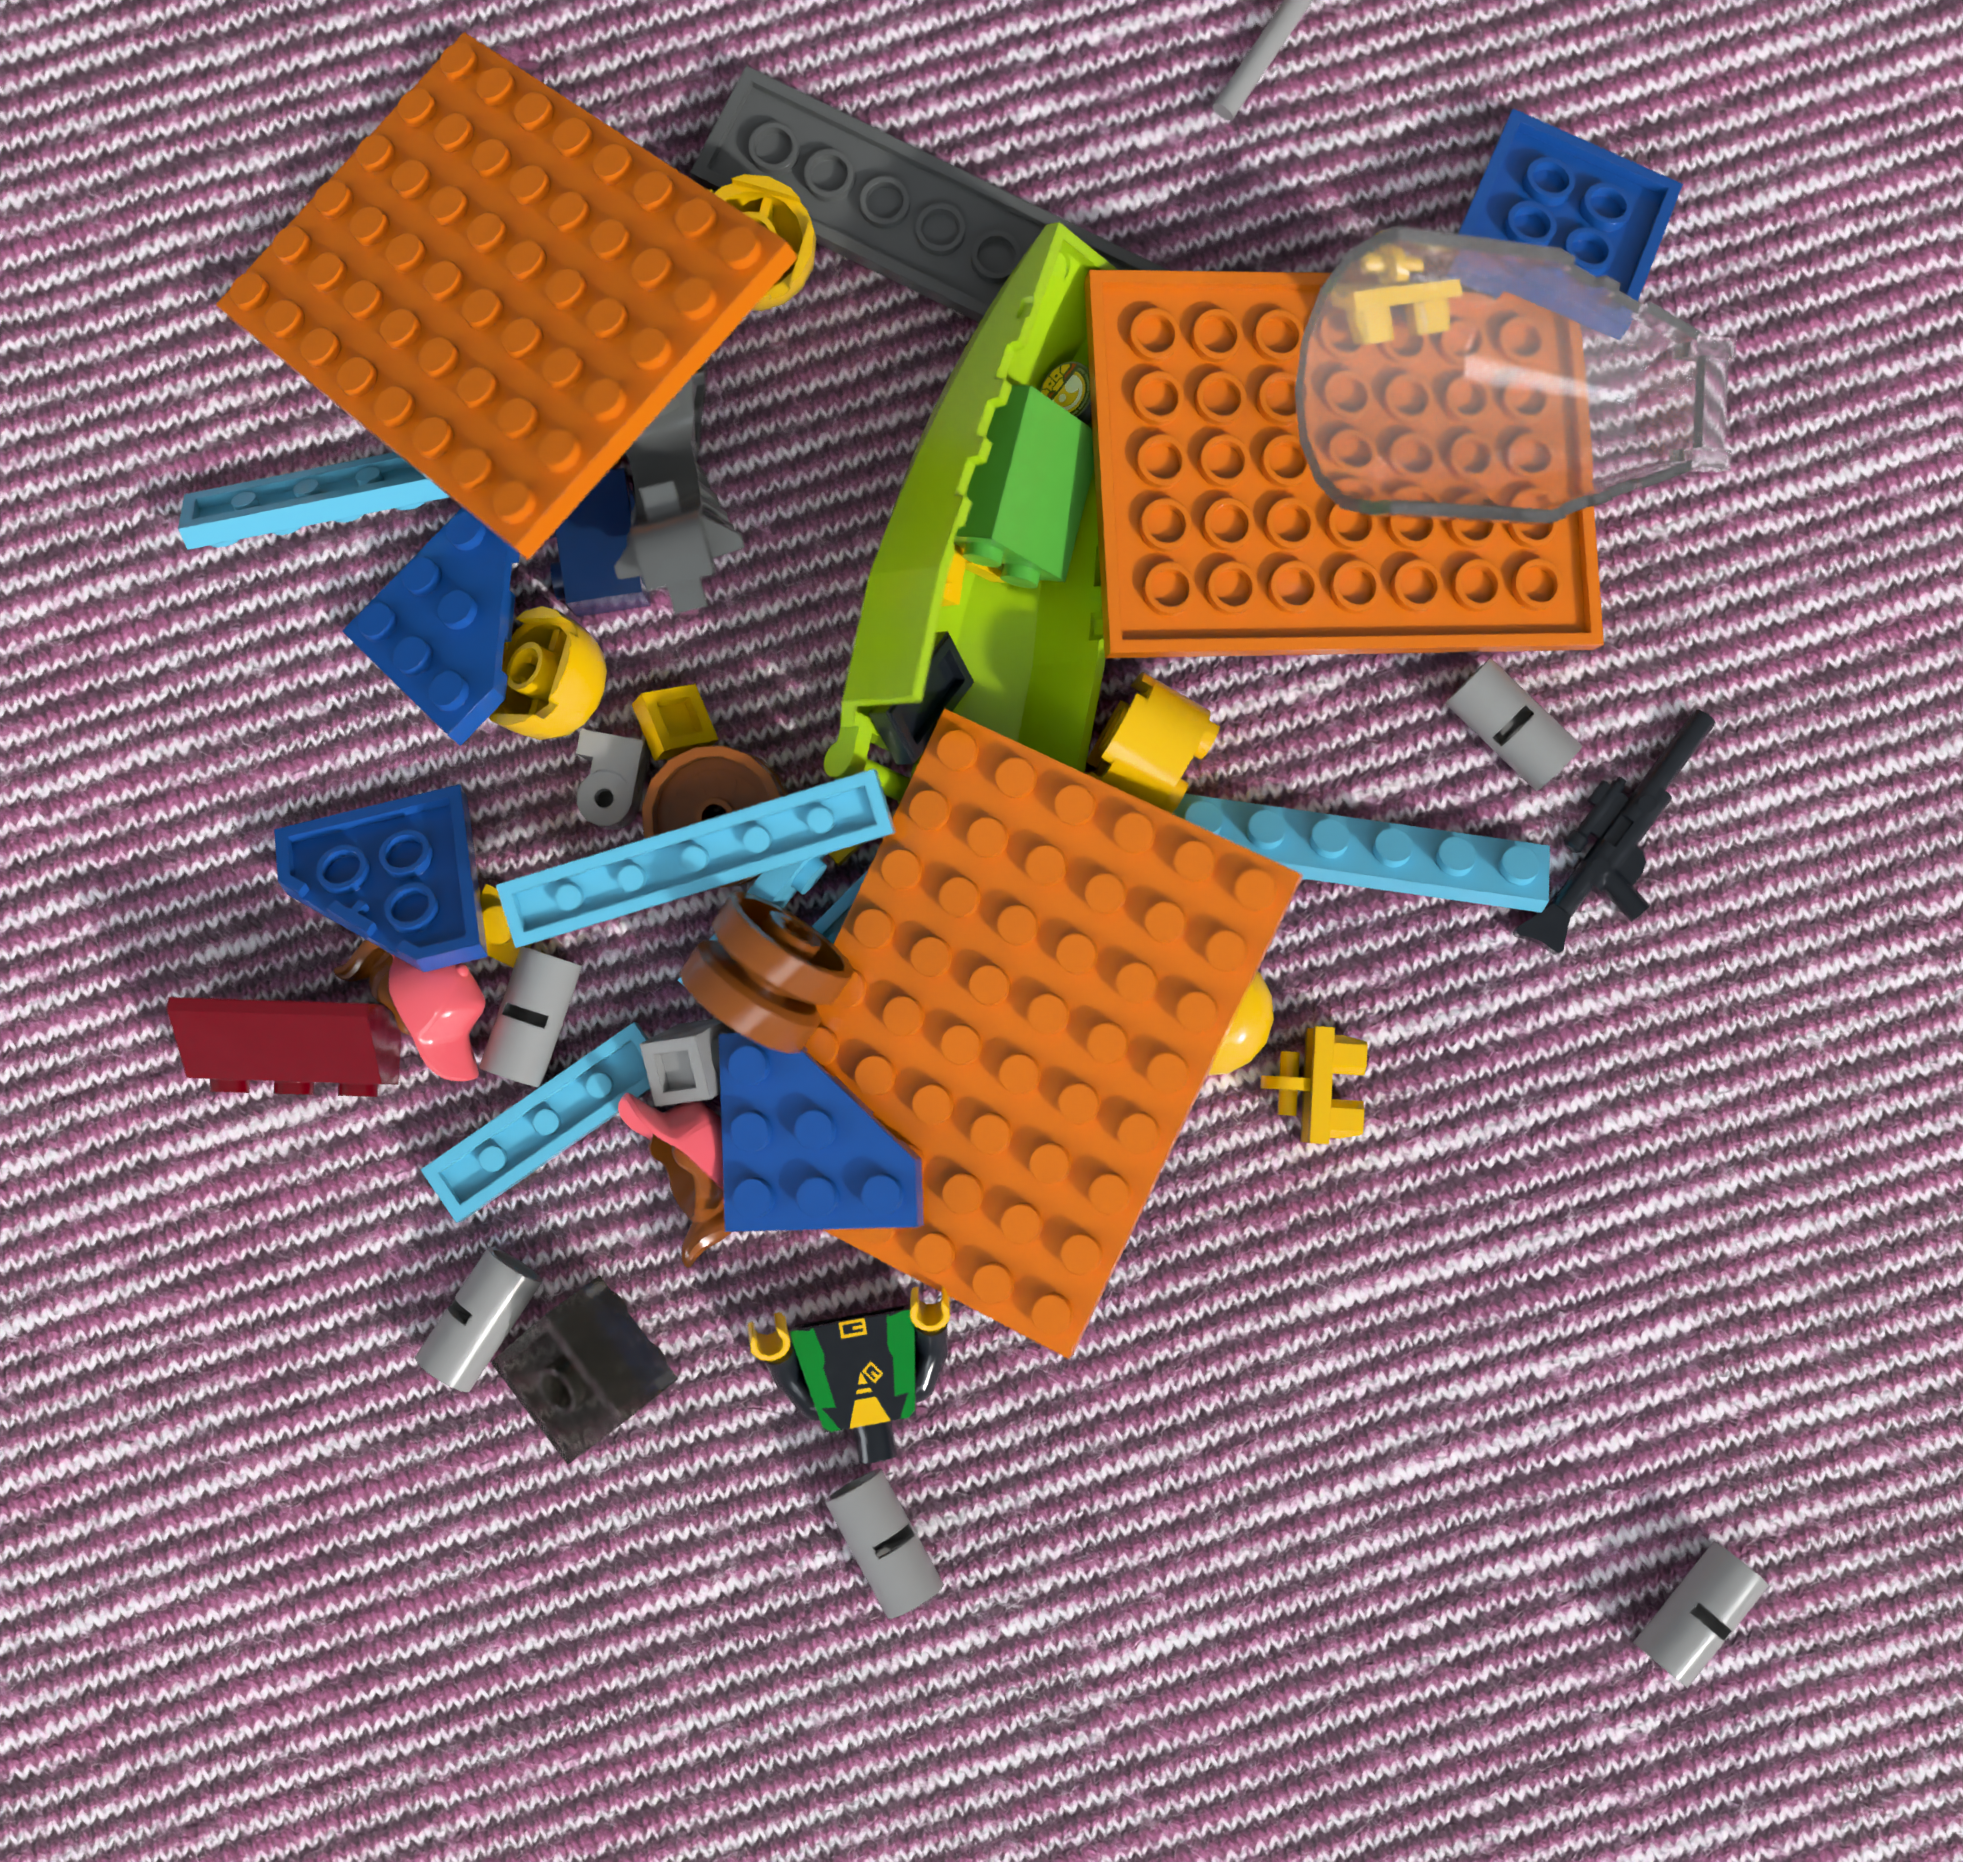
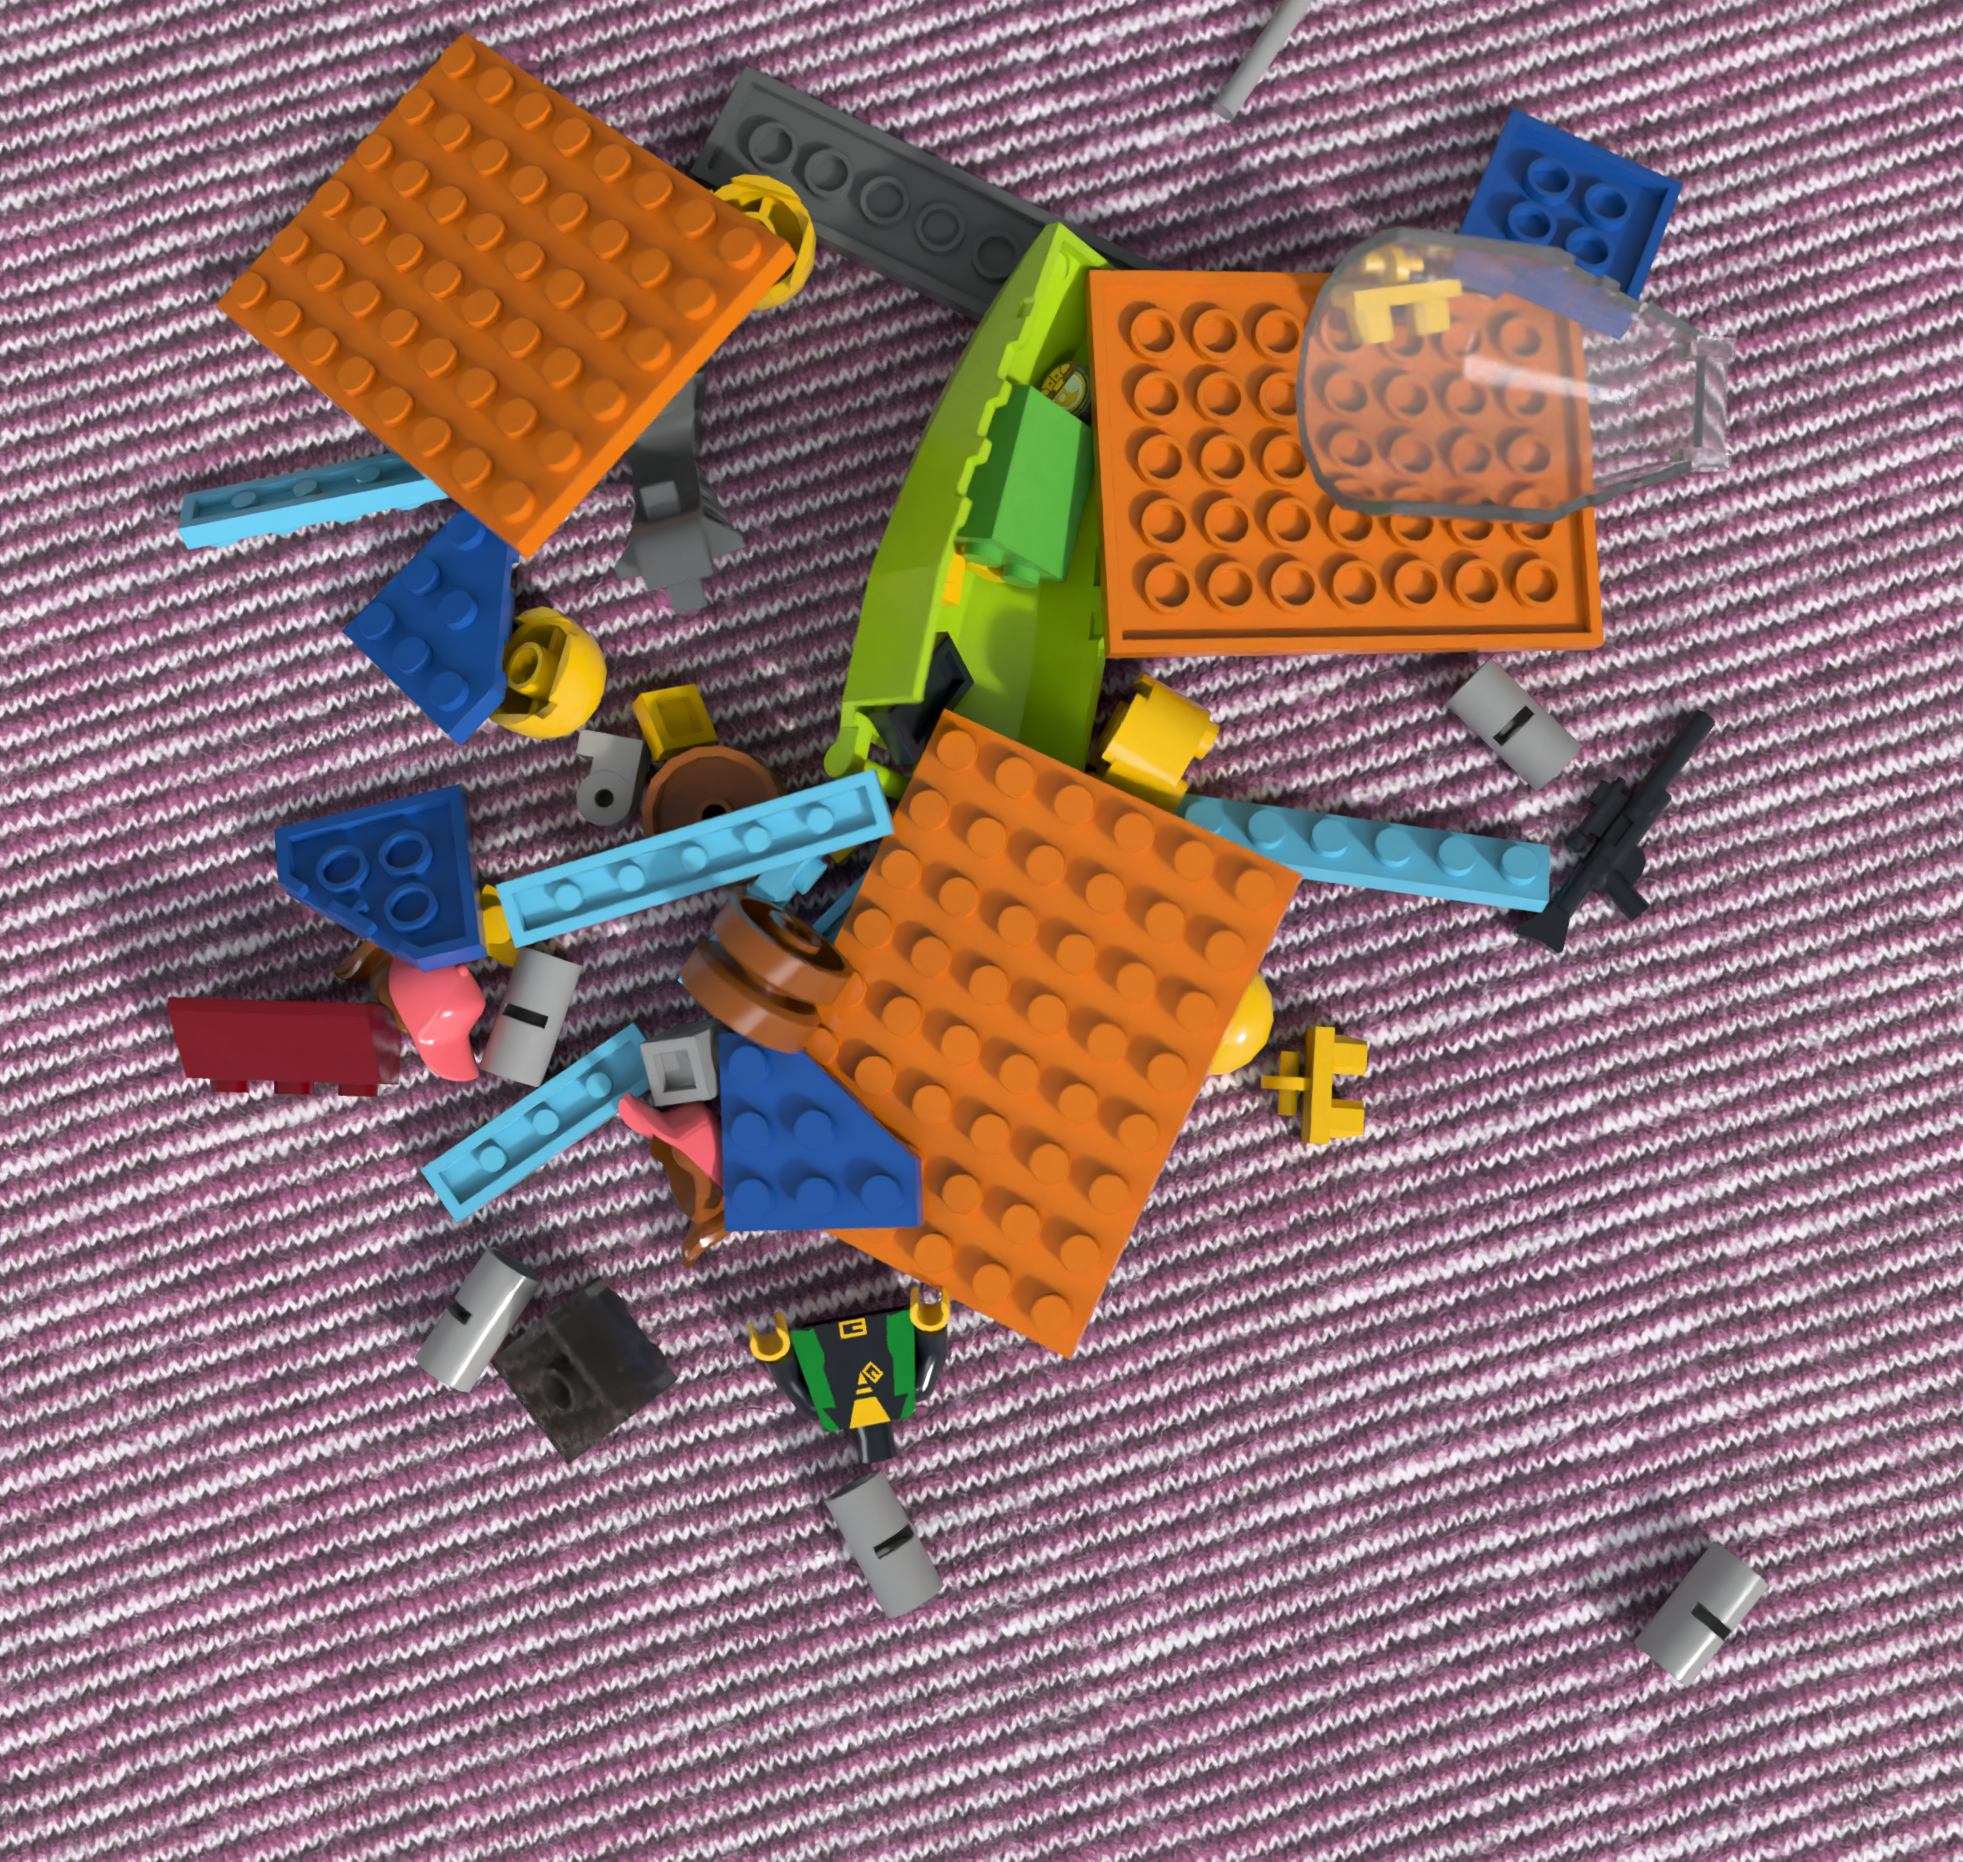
(591, 545): dark blue brick -> none

